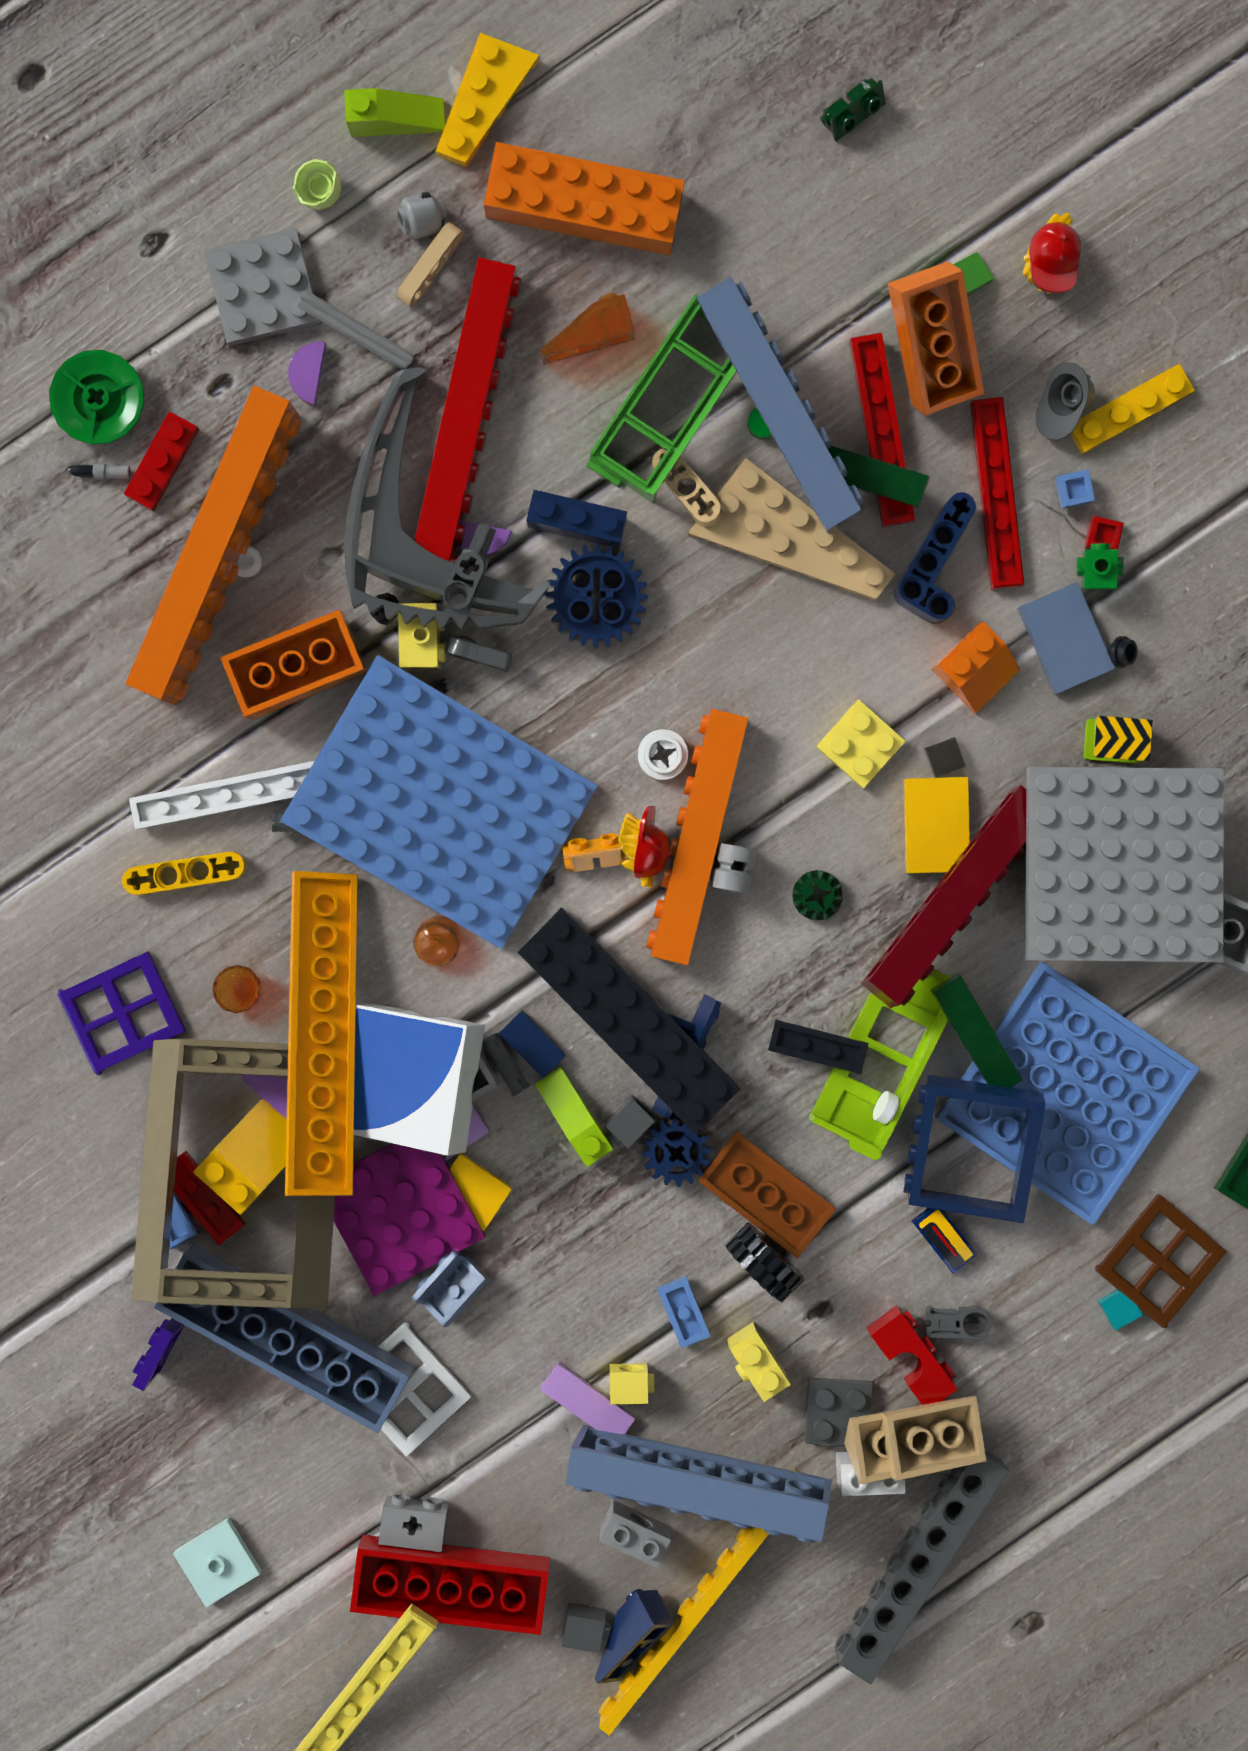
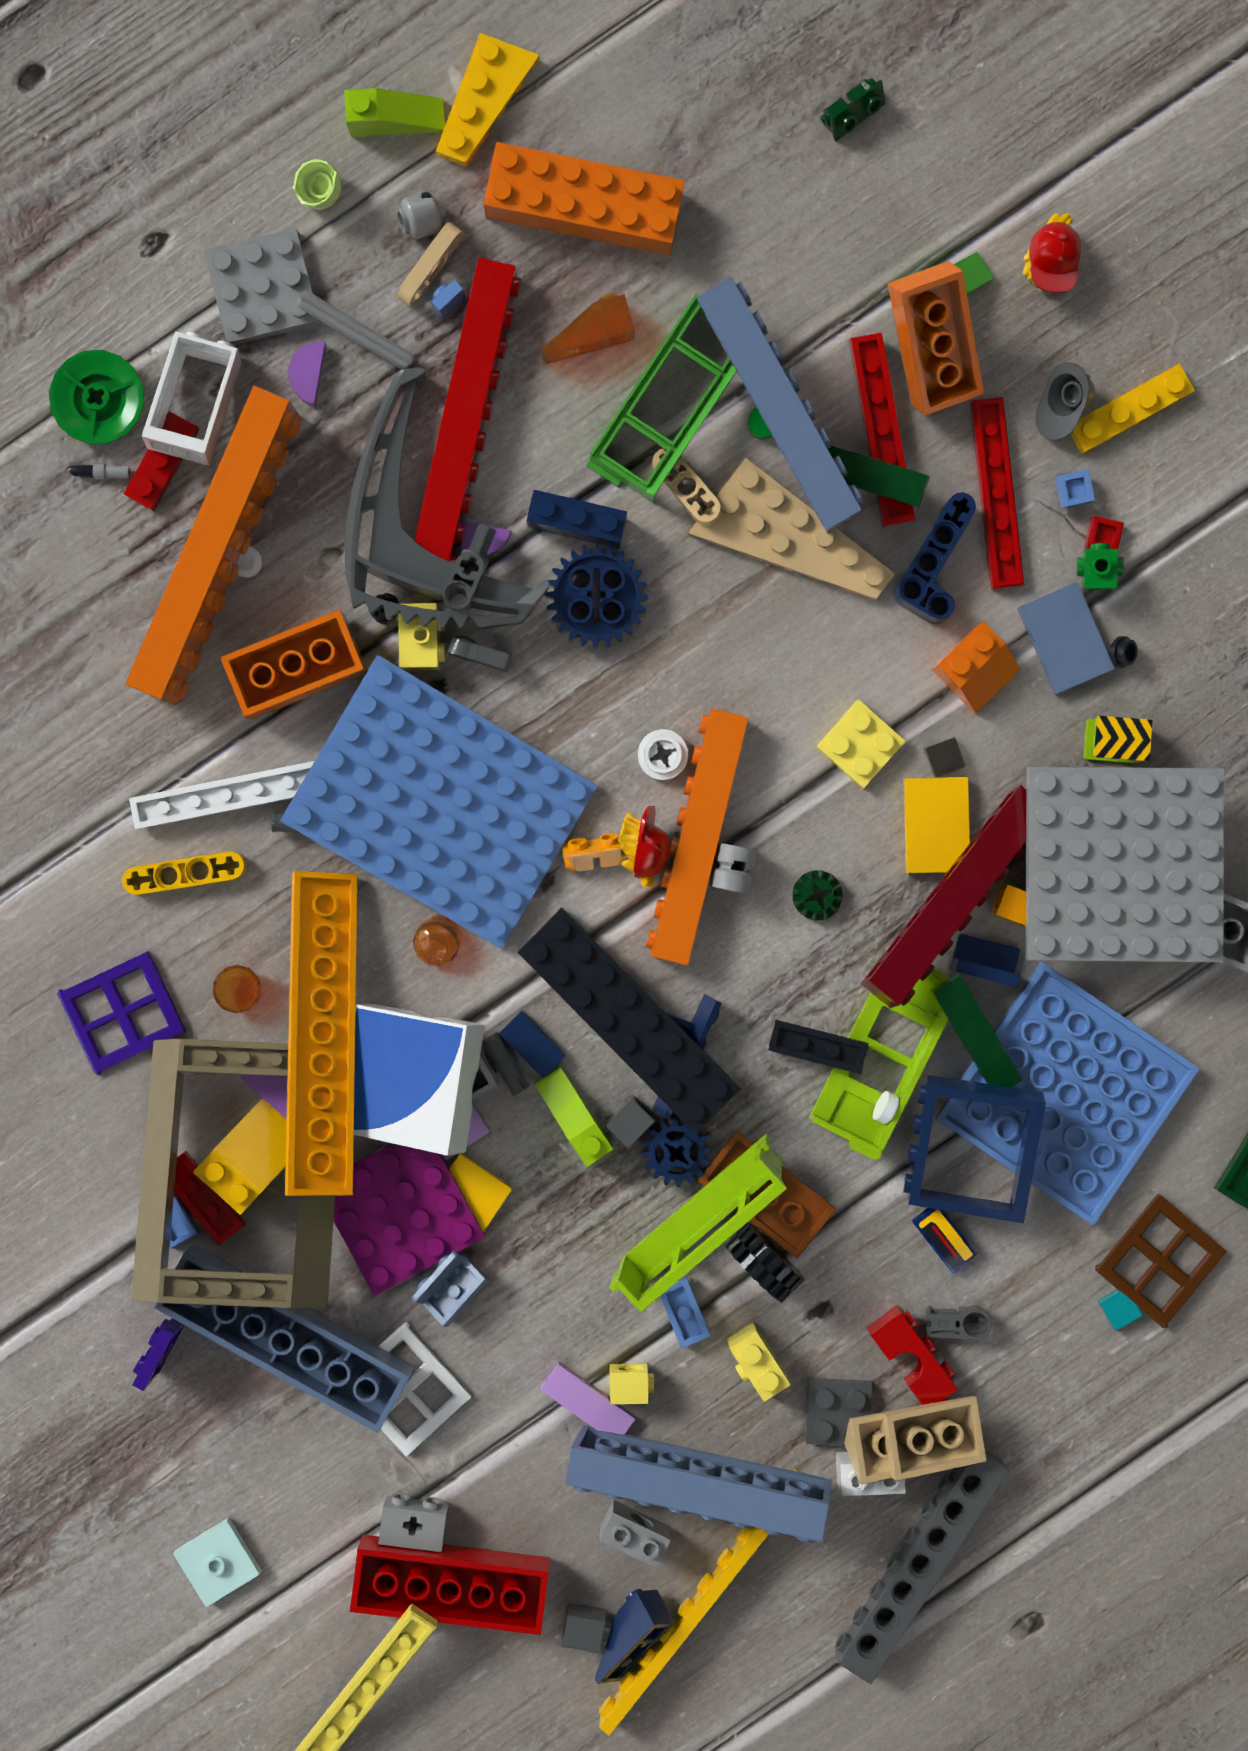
(175, 443): none -> white window
(447, 298): none -> medium blue plate
(694, 1219): none -> lime piece
(985, 960): none -> dark blue panel
(1010, 905): none -> light orange brick

